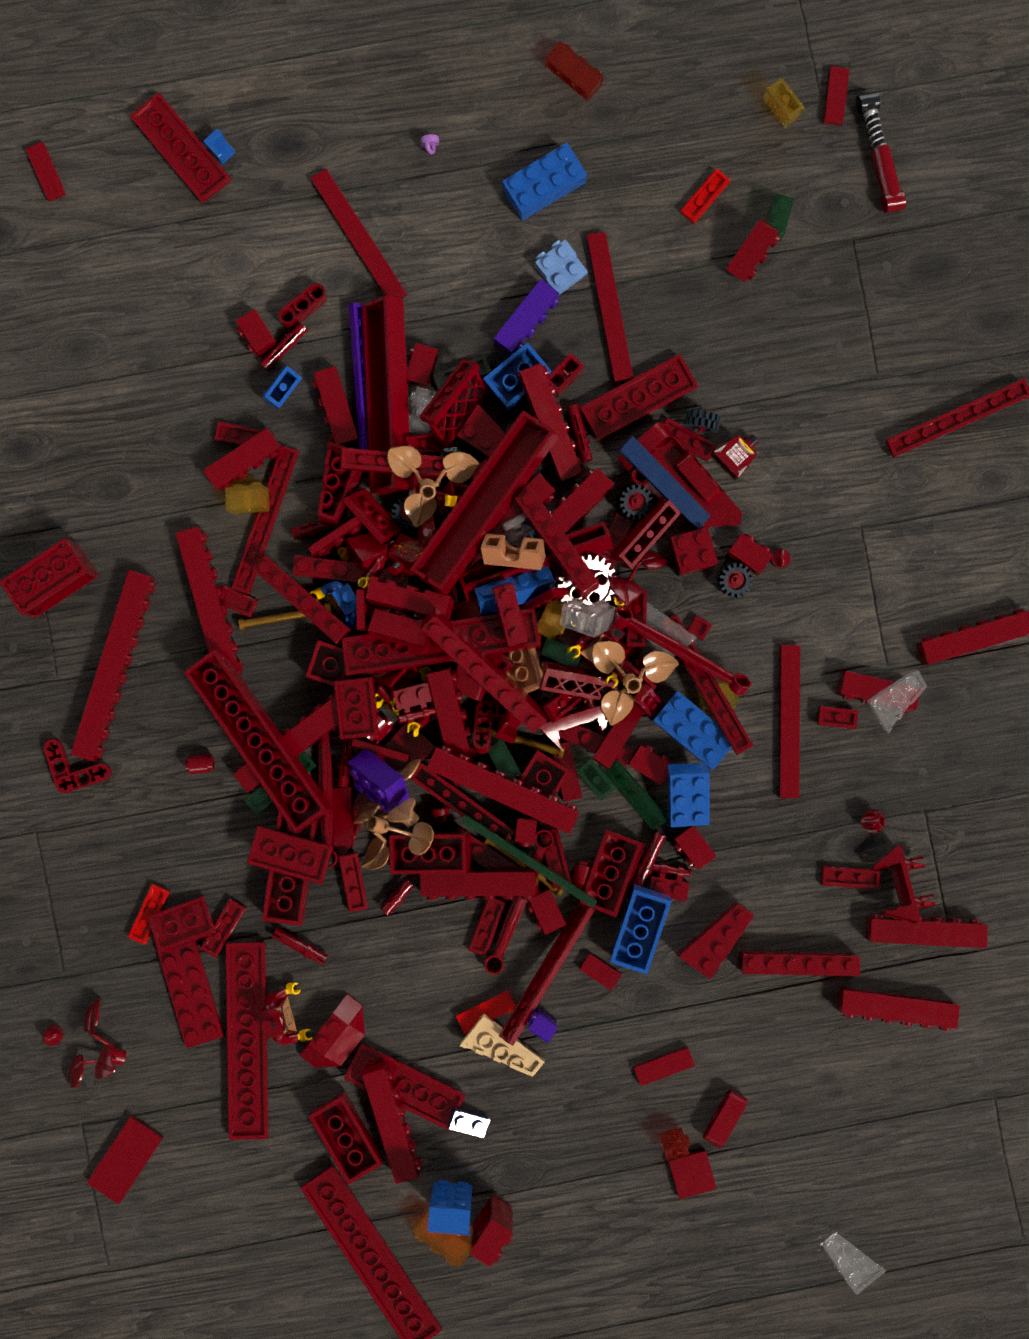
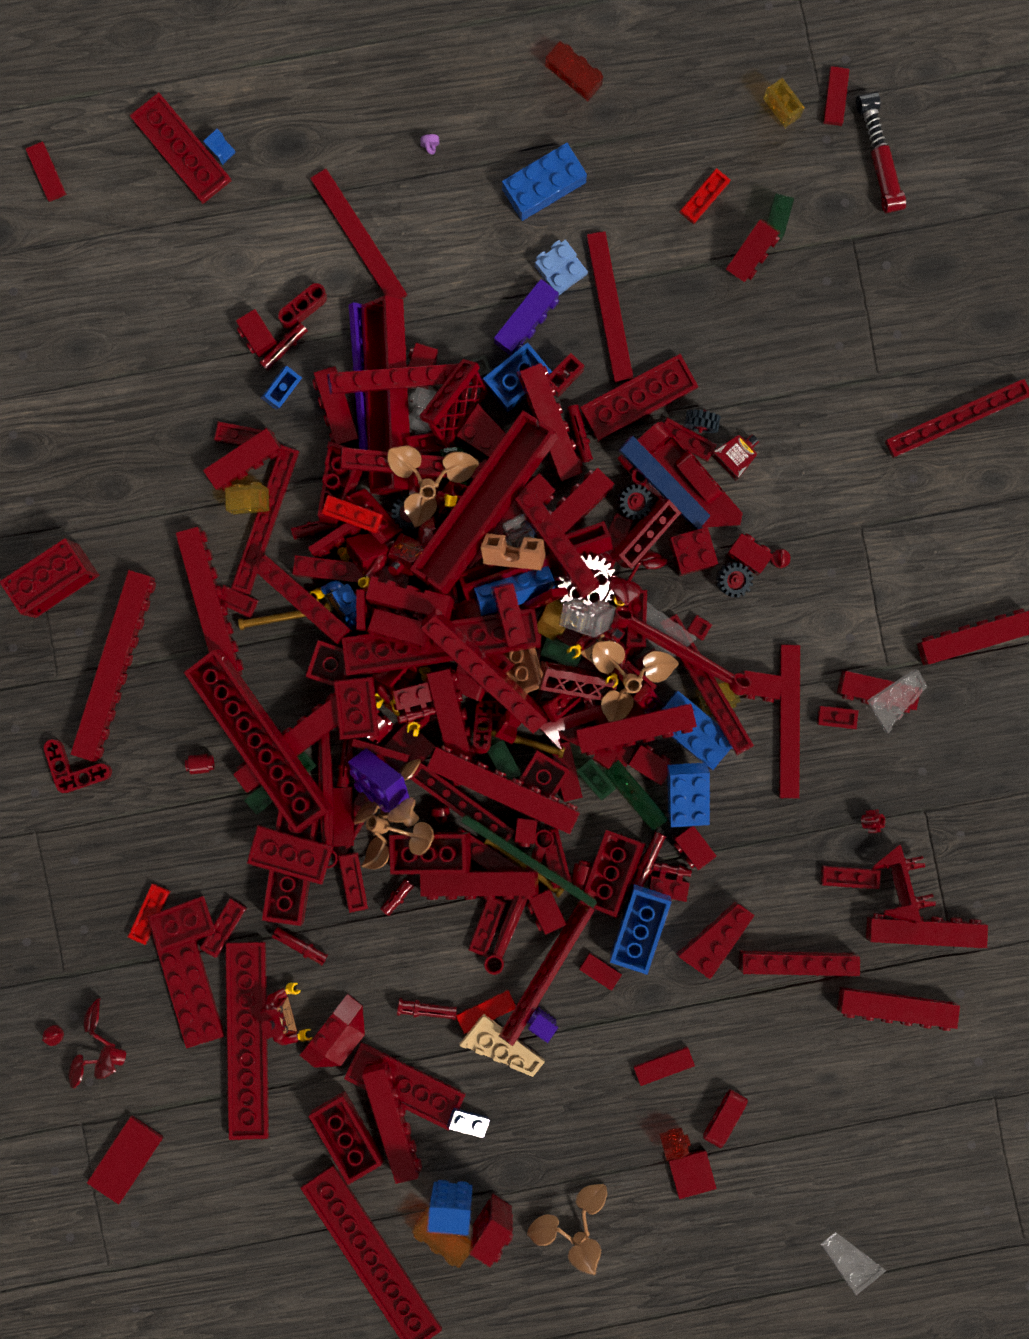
(352, 514): none -> red tile
(389, 378): none -> dark red plate
(417, 1008): none -> dark red pin
(586, 1251): none -> medium nougat plant
(636, 728): none -> dark red brick
(763, 686): none -> dark red brick

